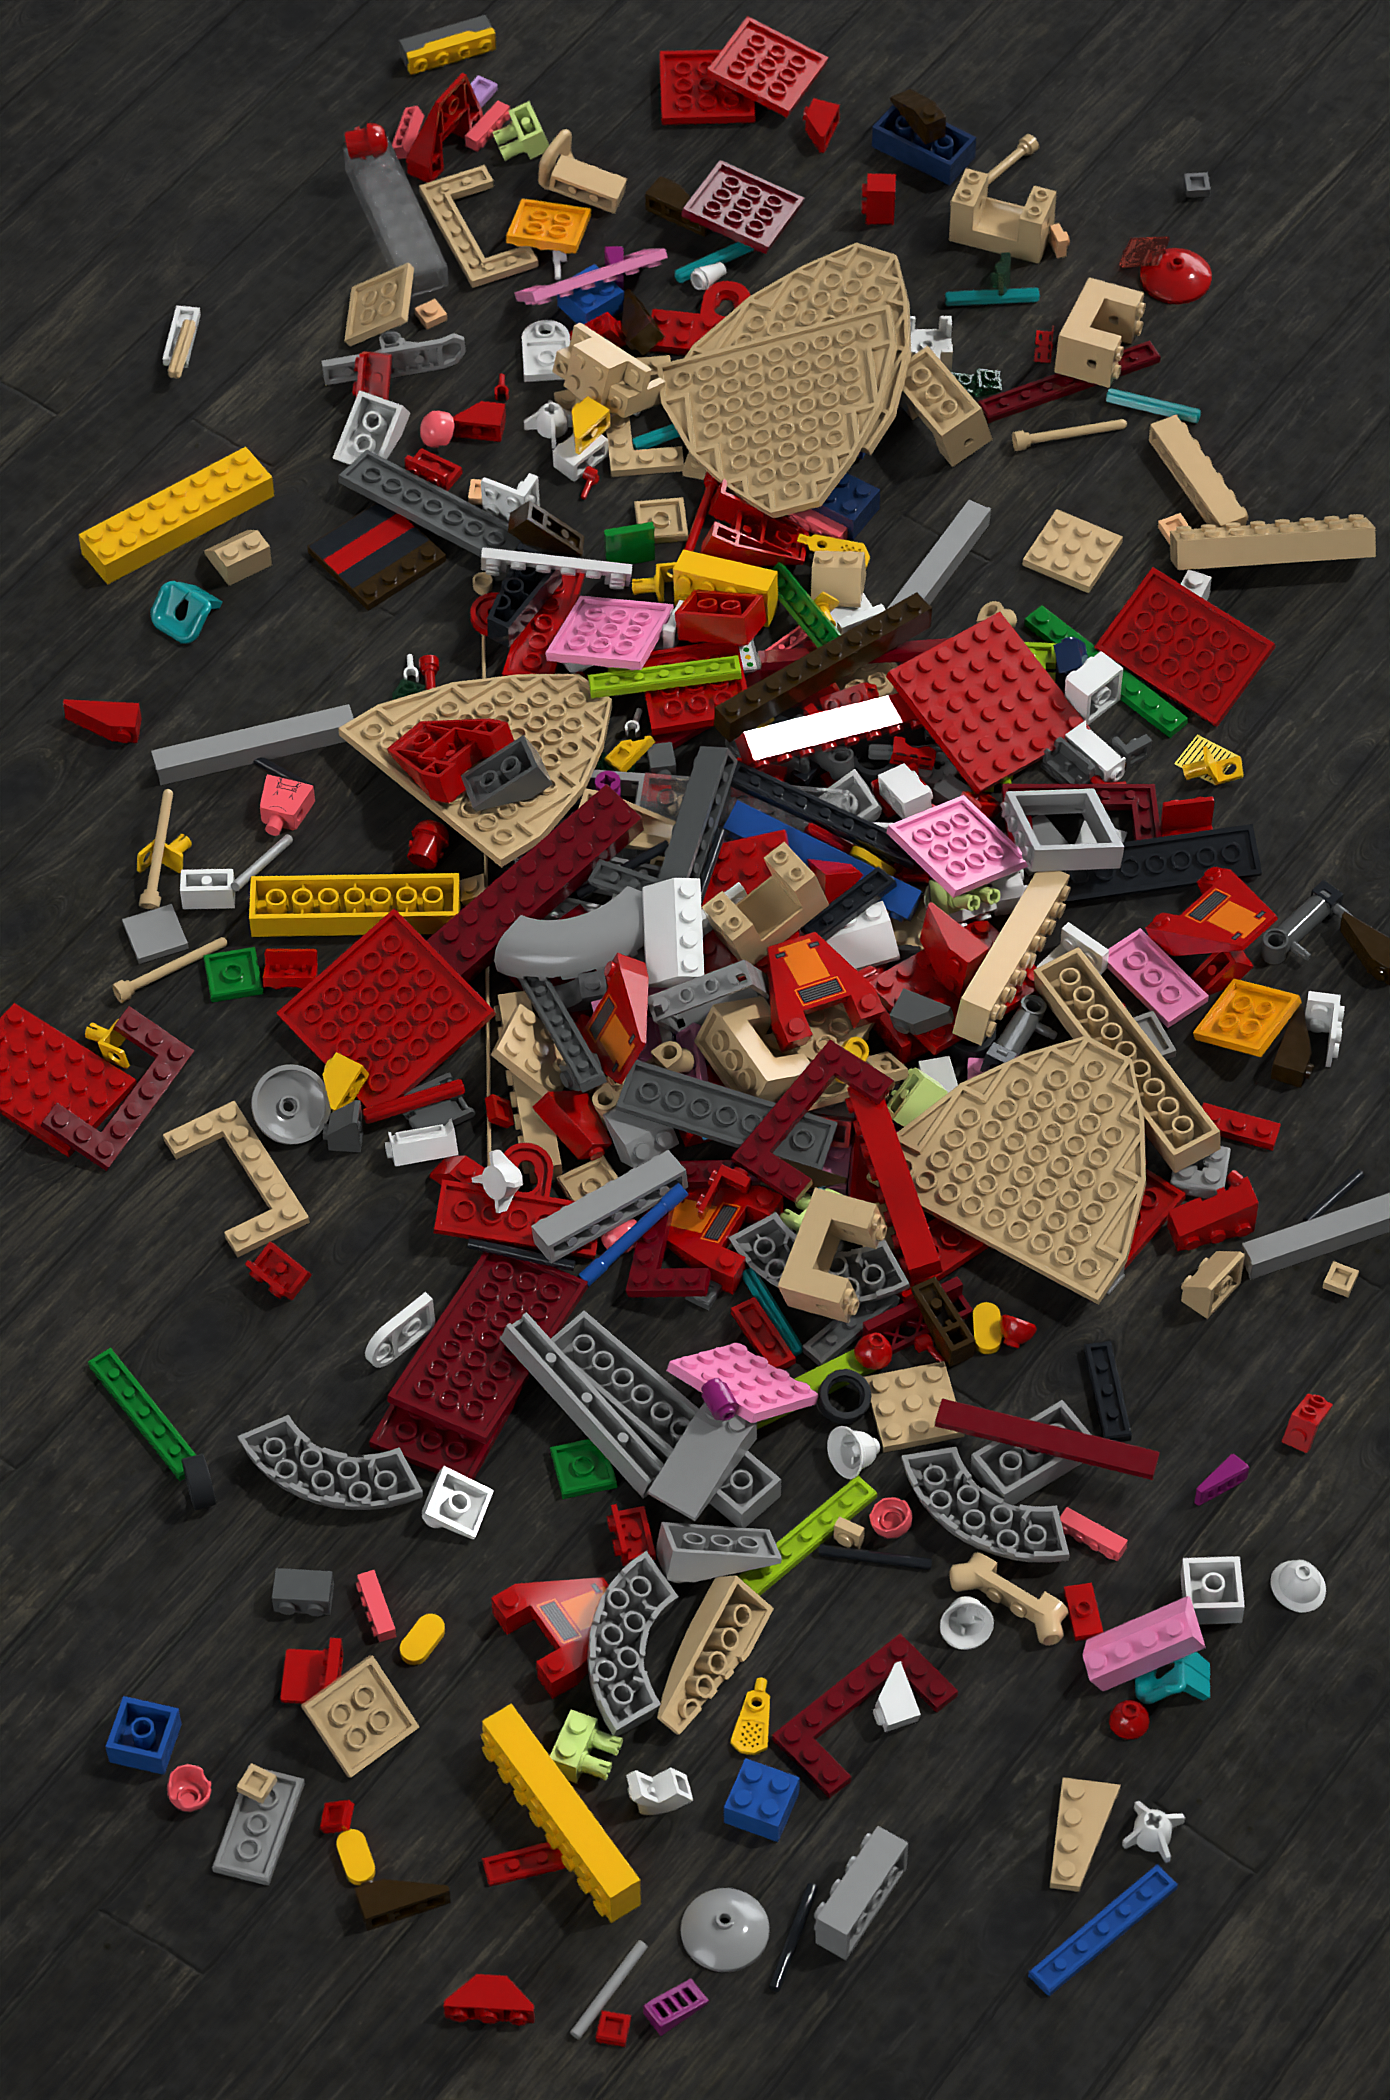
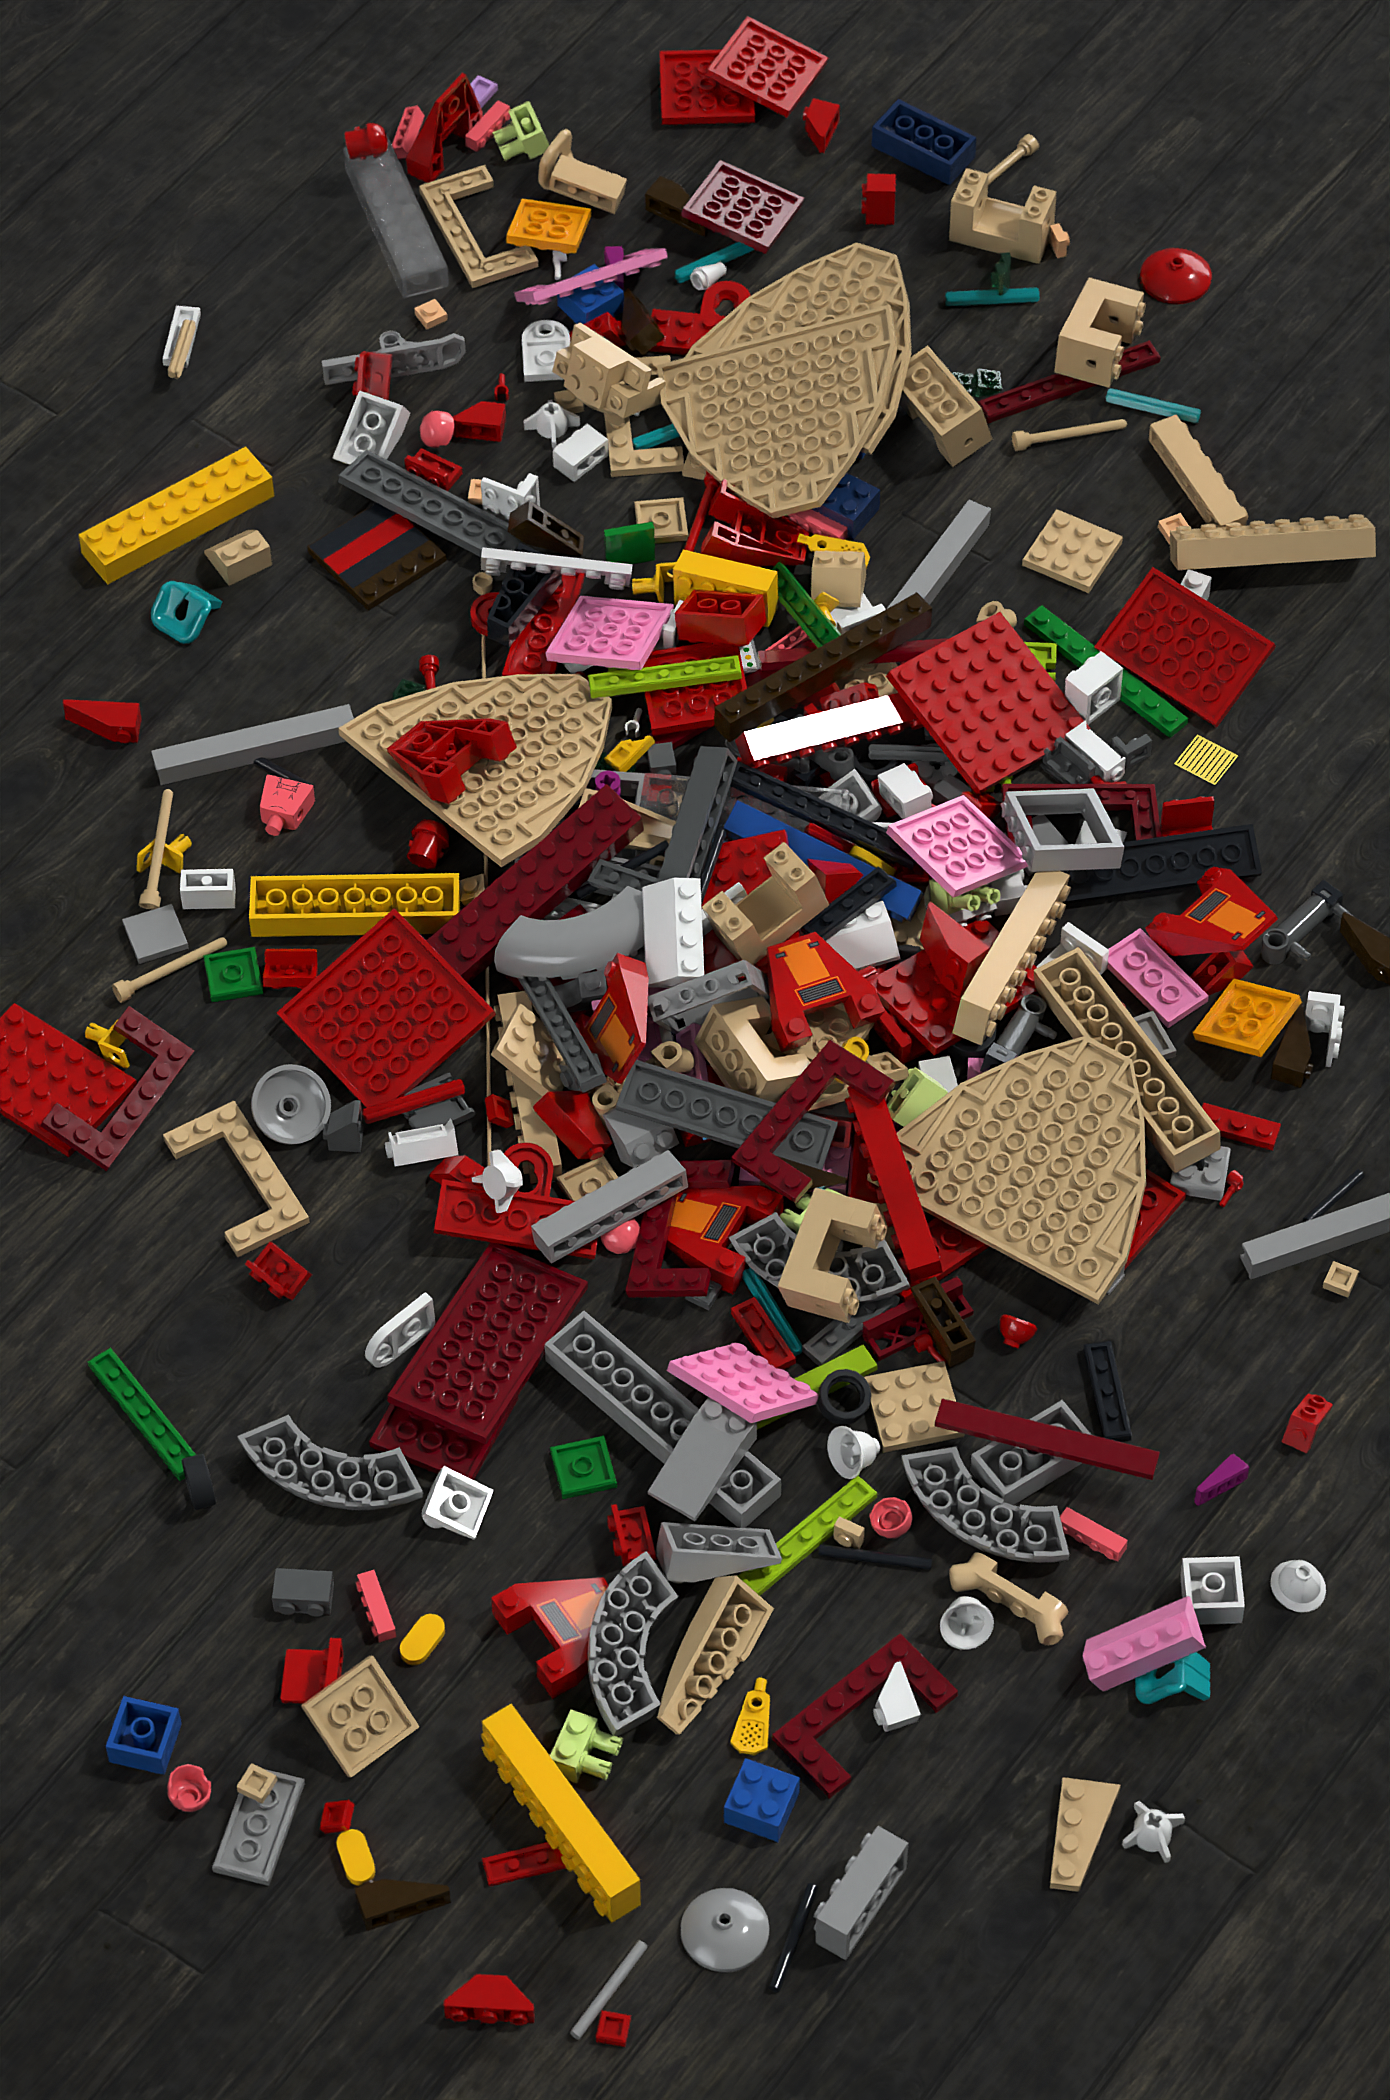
(262, 862): light grey bar -> none
(343, 1080): yellow slope -> none
(379, 304): tan plate -> none
(411, 670): white hand -> none
(447, 44): yellow piece -> none
(507, 776): dark grey slope -> none
(520, 1254): black bar -> none
(582, 1403): light grey tile -> none
(588, 422): yellow slope -> none
(592, 477): red hand -> none
(659, 1793): white brick -> none
(665, 2024): magenta slope -> none
(666, 1204): blue piece -> none
(719, 1399): magenta brick -> none
(734, 1177): red bracket -> none
(873, 1351): red brick -> none
(901, 747): red piece -> none
(919, 1014): dark grey slope -> none
(921, 114): dark brown slope -> none
(937, 339): white panel -> none
(987, 1328): yellow tile -> none
(1043, 346): red piece -> none
(1070, 655): dark blue brick -> none
(1083, 1611): red plate -> none
(1103, 1930): blue tile -> none
(1129, 1719): red brick -> none
(1144, 251): clear red piece -> none
(1197, 184): flat silver plate -> none
(1213, 768): yellow bracket -> none
(1213, 1282): tan slope -> none
(1214, 1219): red wedge -> none

